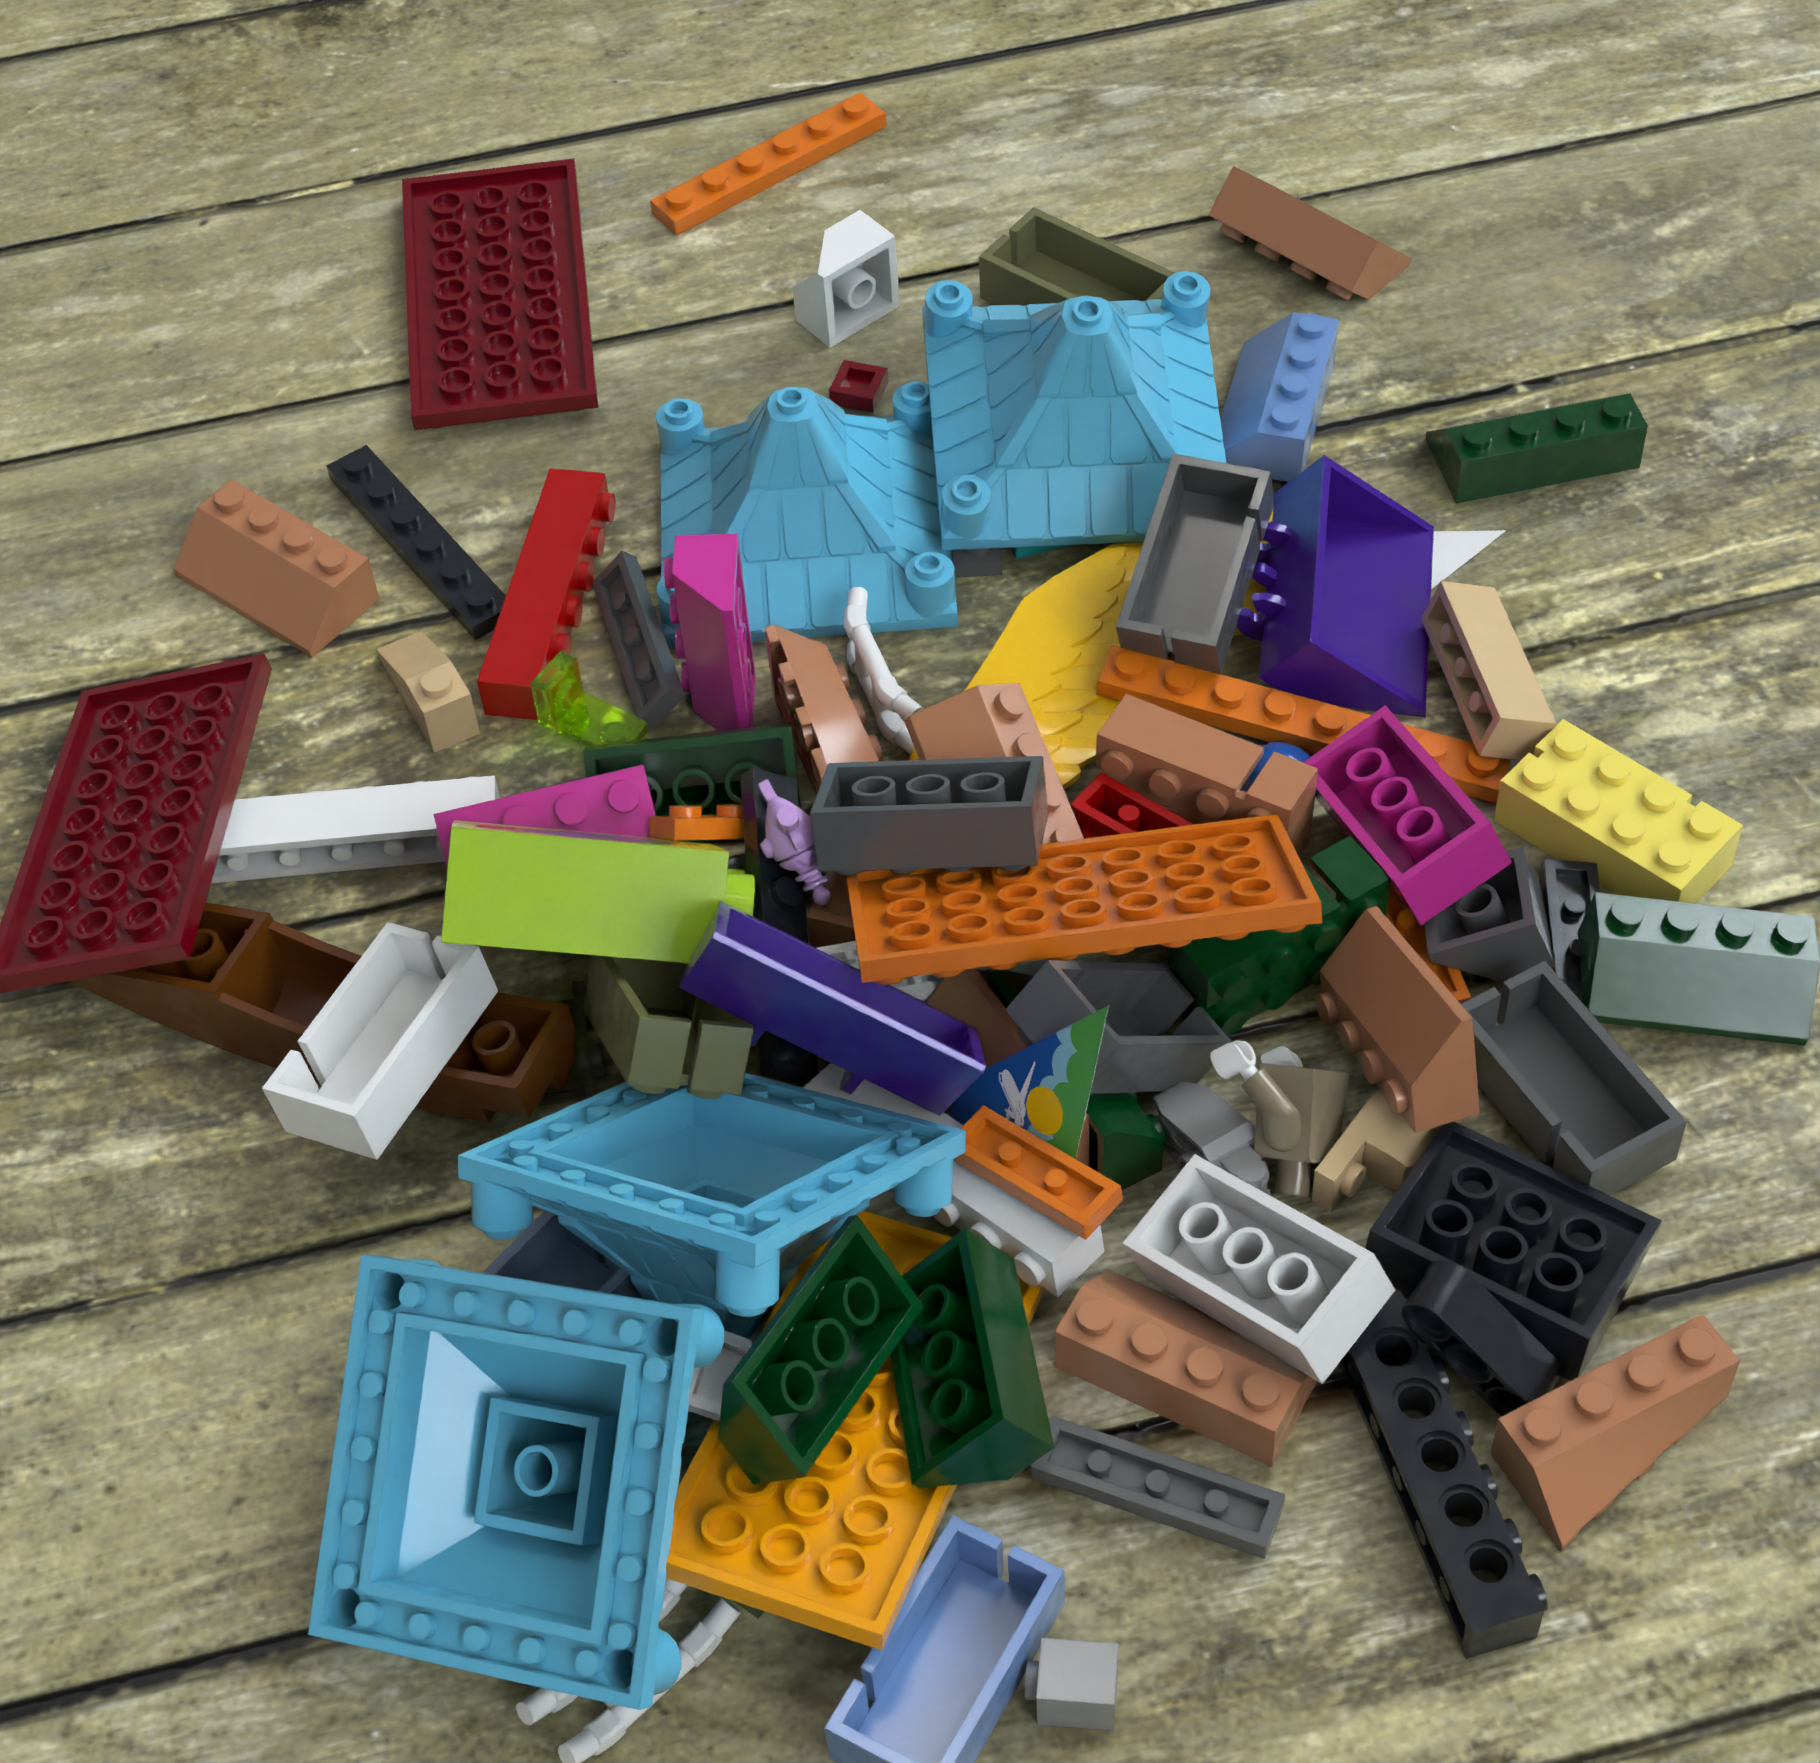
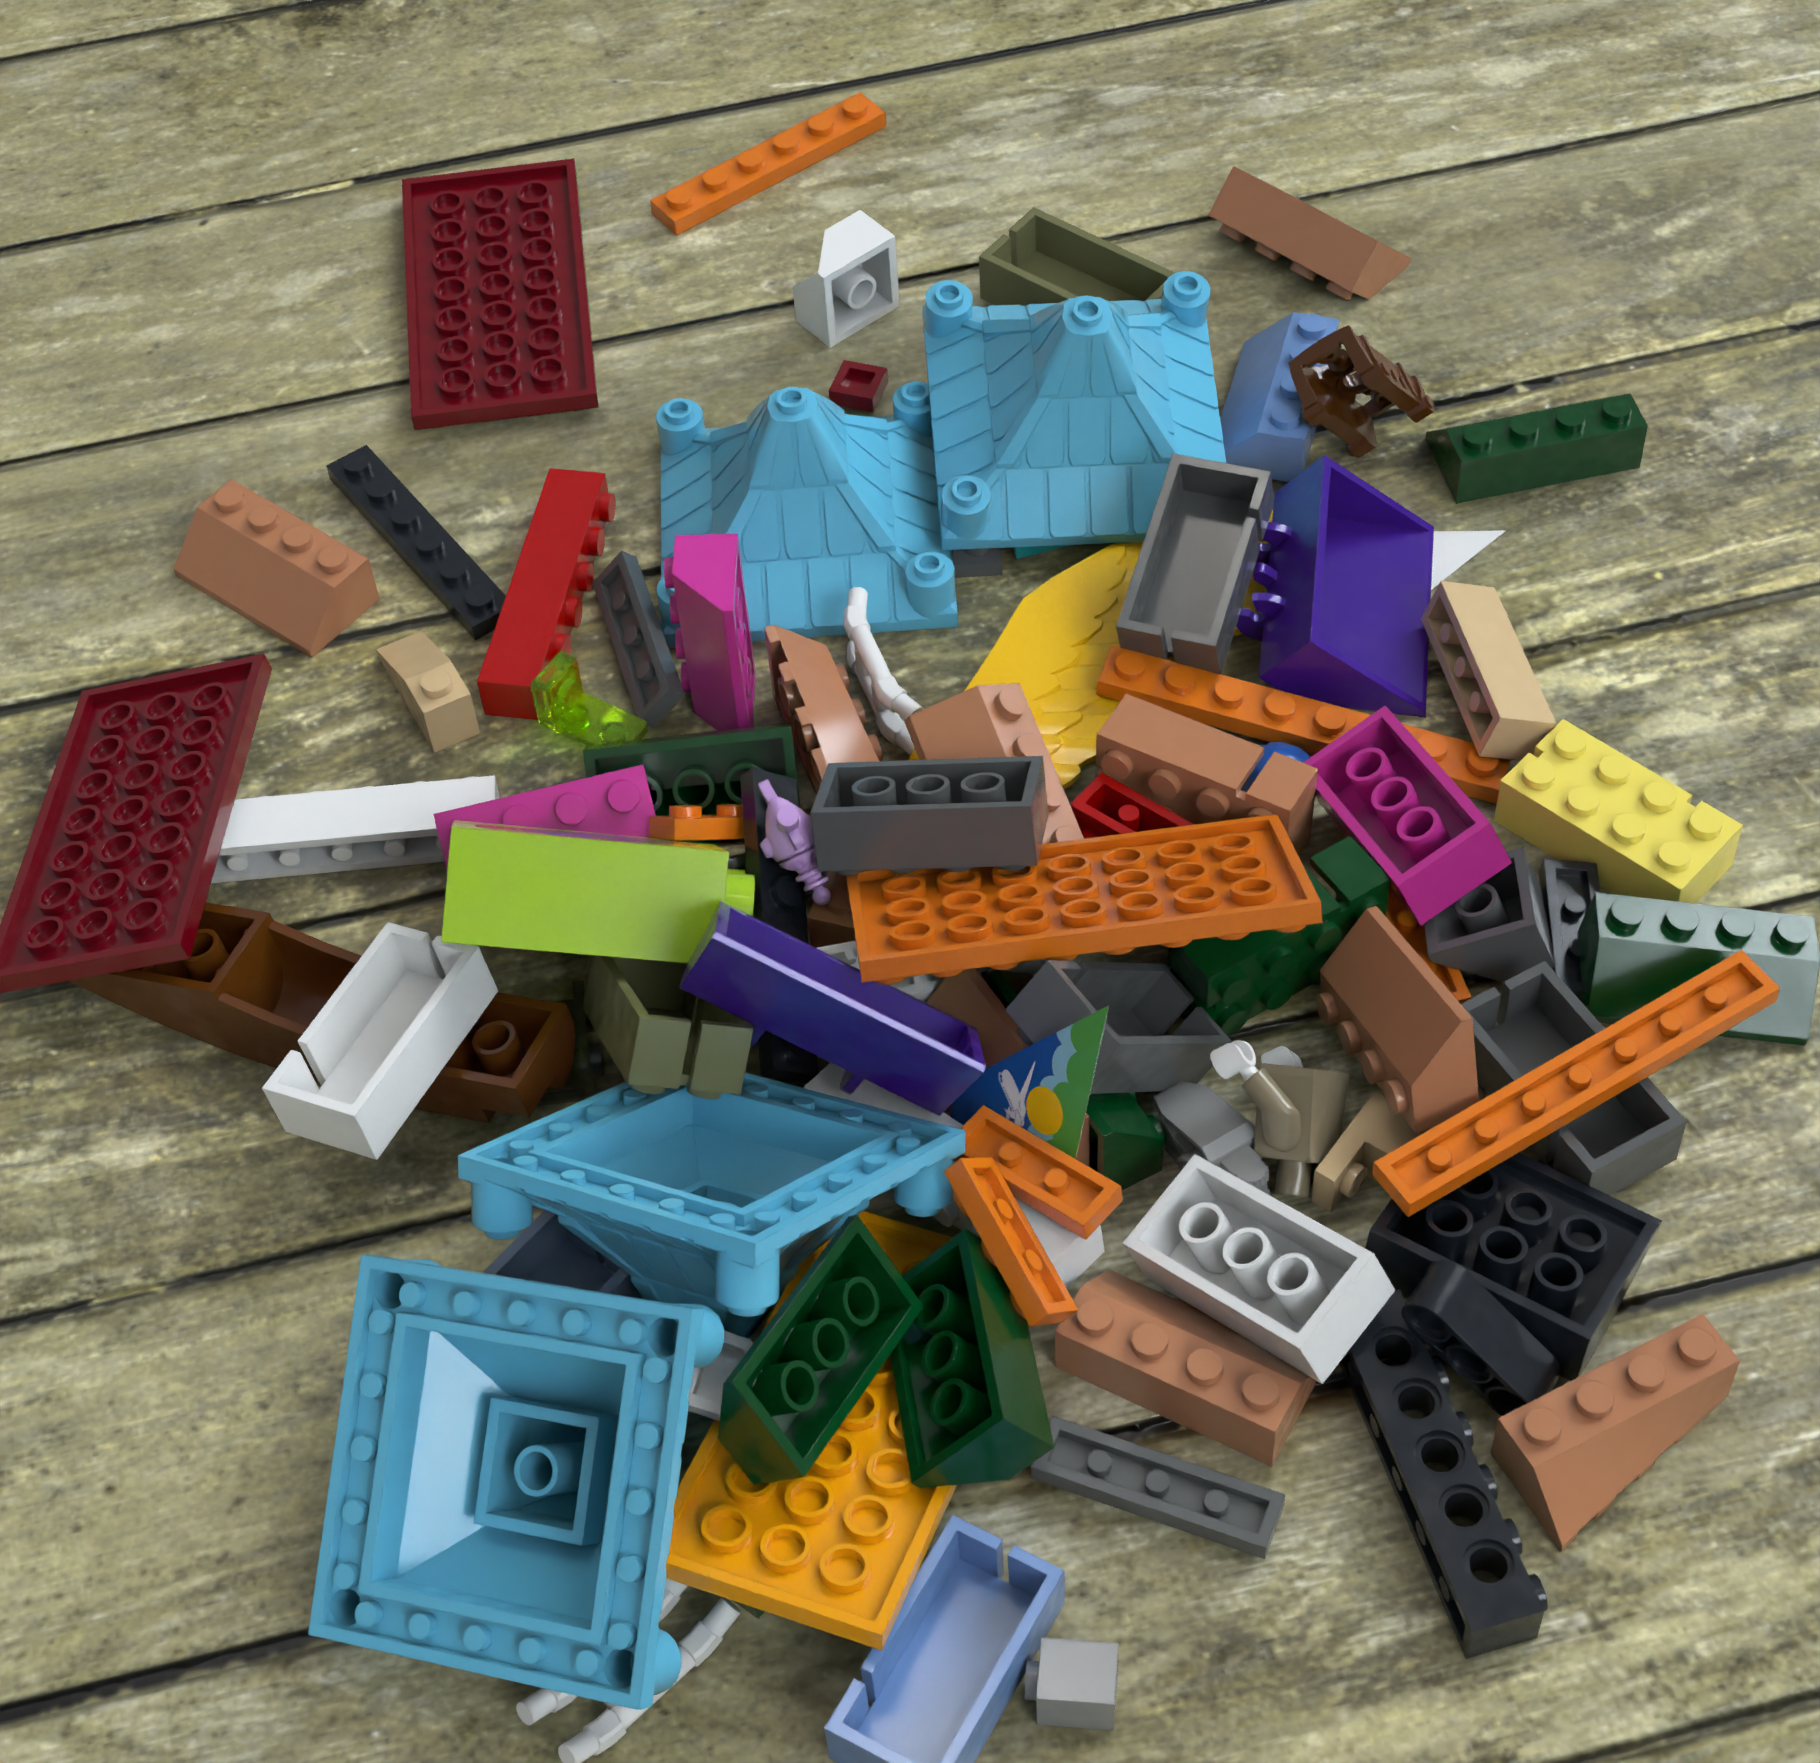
(1010, 1241): none -> orange plate
(1331, 389): none -> reddish brown piece
(1574, 1083): none -> orange plate

